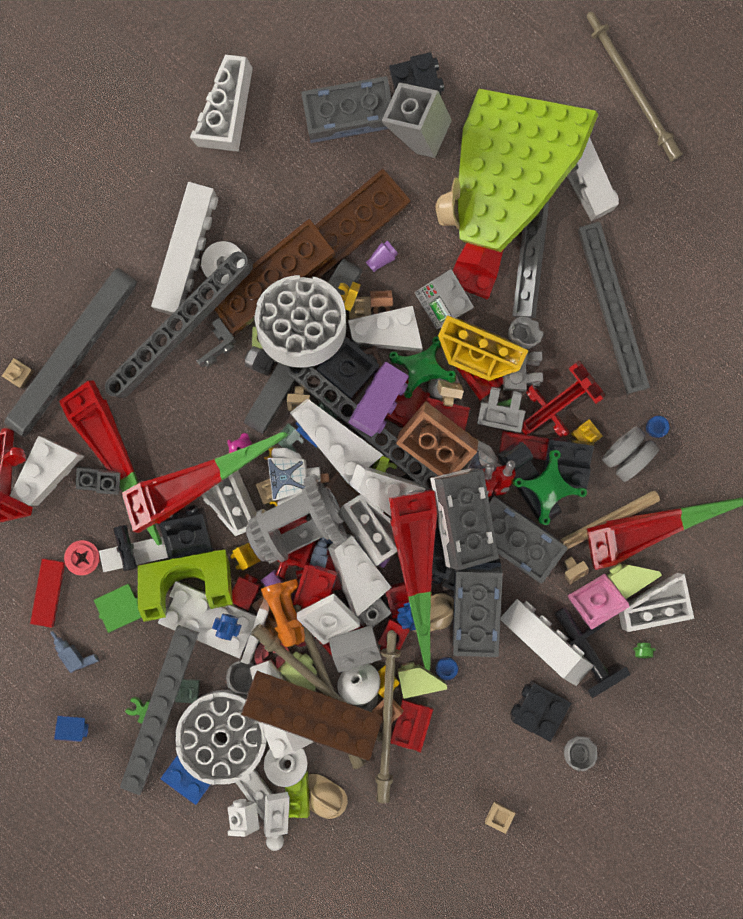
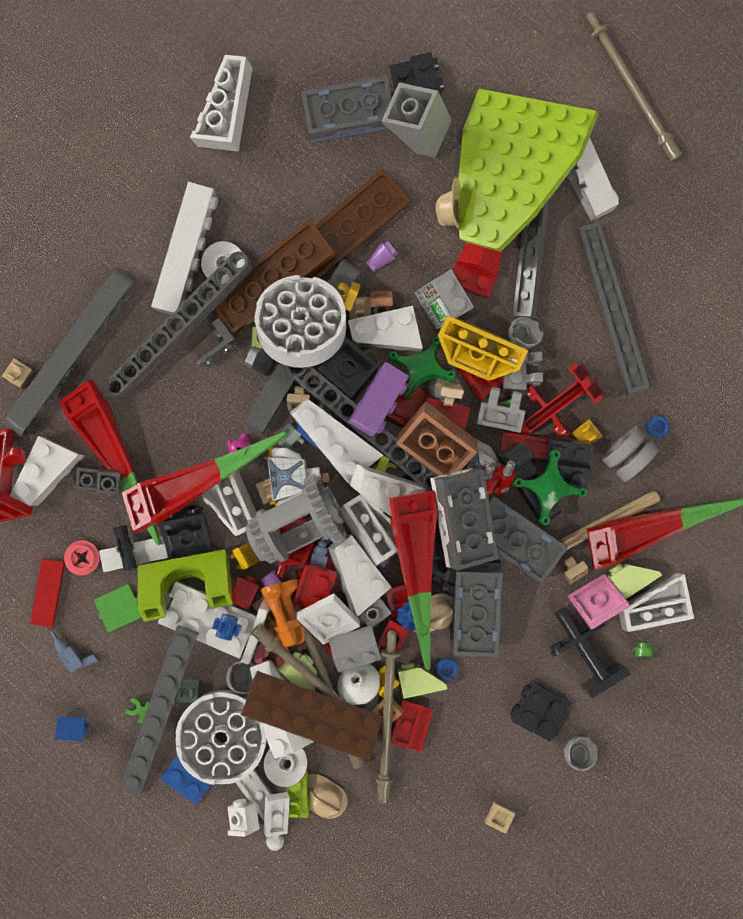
(548, 644): white wedge -> none

